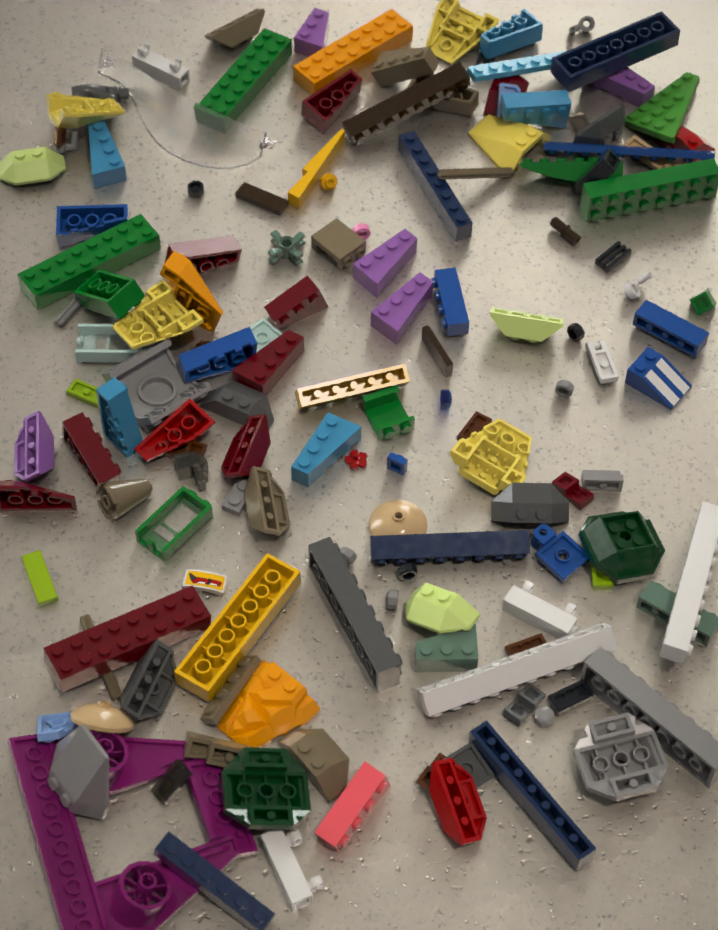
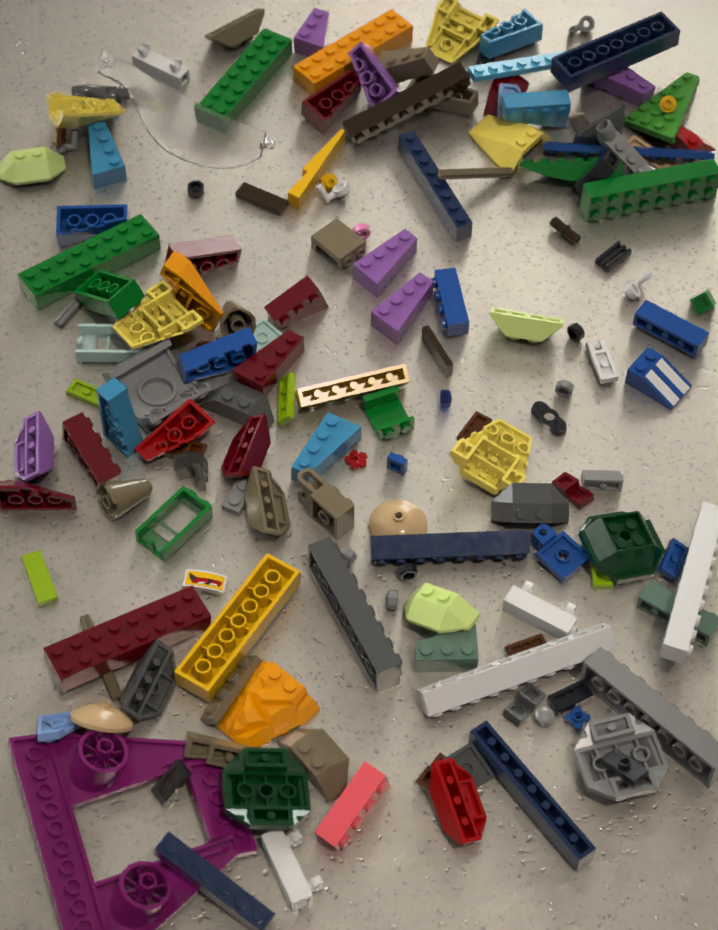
(81, 774): light grey wedge -> none
(235, 318): none -> dark tan cone
(286, 247): sand green pin -> none
(286, 399): none -> lime tile
(326, 504): none -> dark tan brick
(339, 190): none -> white plate
(373, 75): none -> medium lavender wedge
(557, 424): none -> black piece
(577, 723): none -> blue plate
(612, 139): none -> light grey plate
(625, 767): none -> black plate
(668, 104): none -> yellow plate
(673, 559): none -> blue plate

